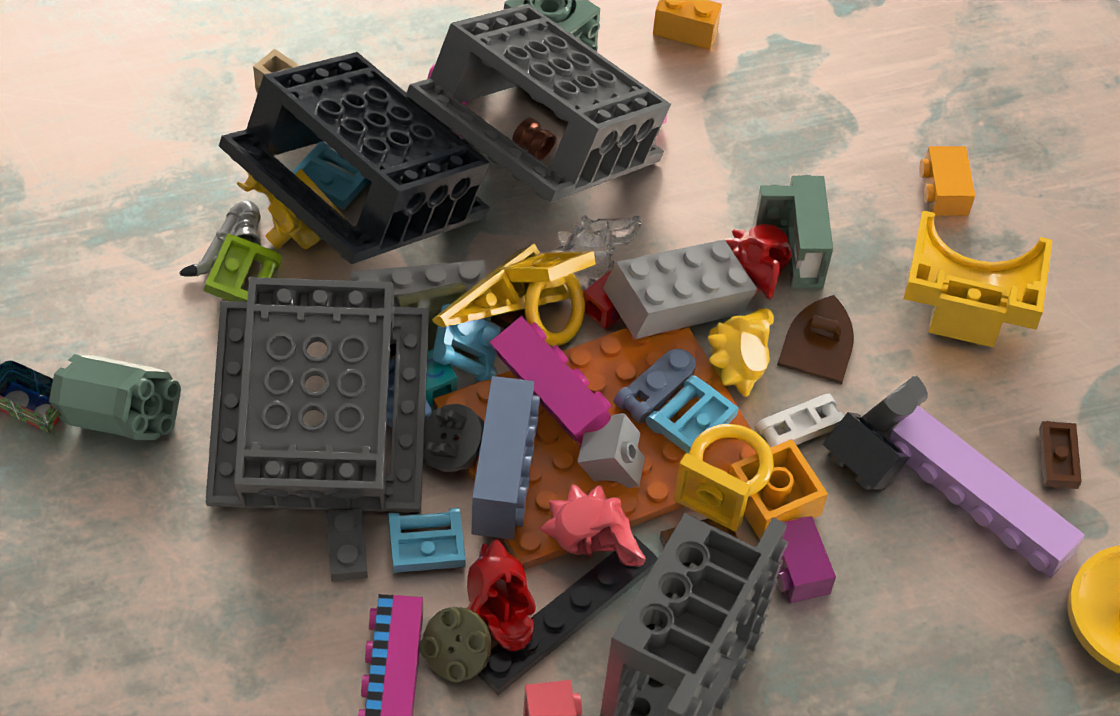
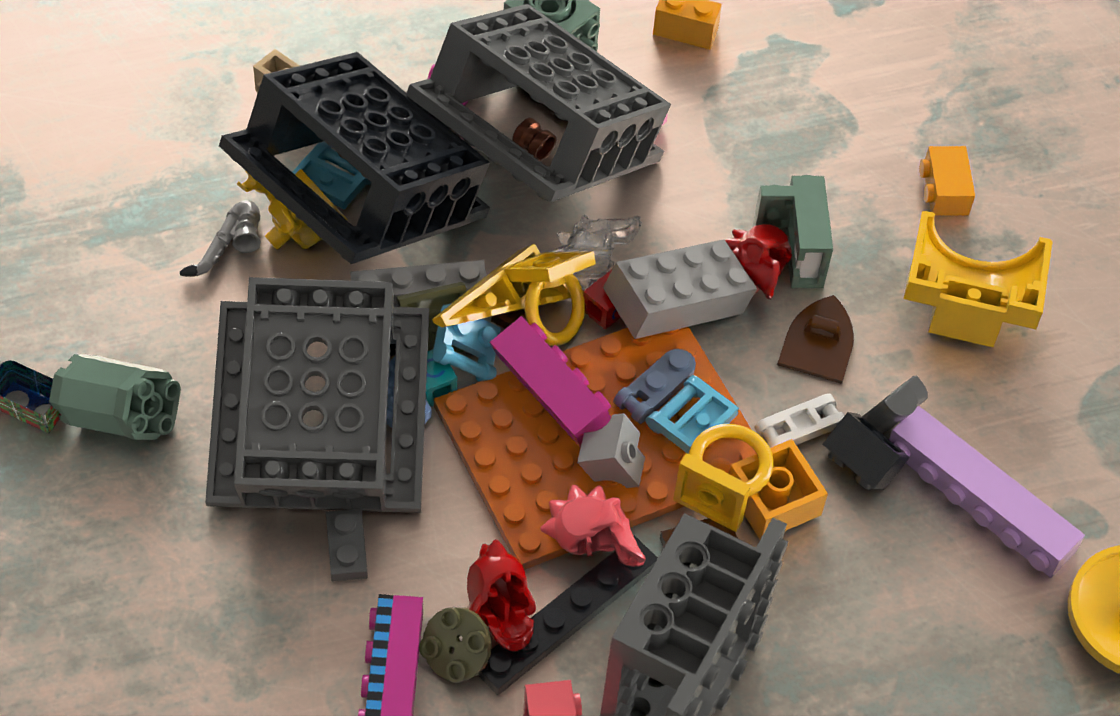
(233, 267): lime plate -> none
(429, 548): medium azure plate -> none
(455, 422): dark grey plate -> none
(505, 458): sand blue brick -> none
(741, 349): yellow head -> none
(805, 565): magenta brick -> none
(1060, 455): reddish brown plate -> none

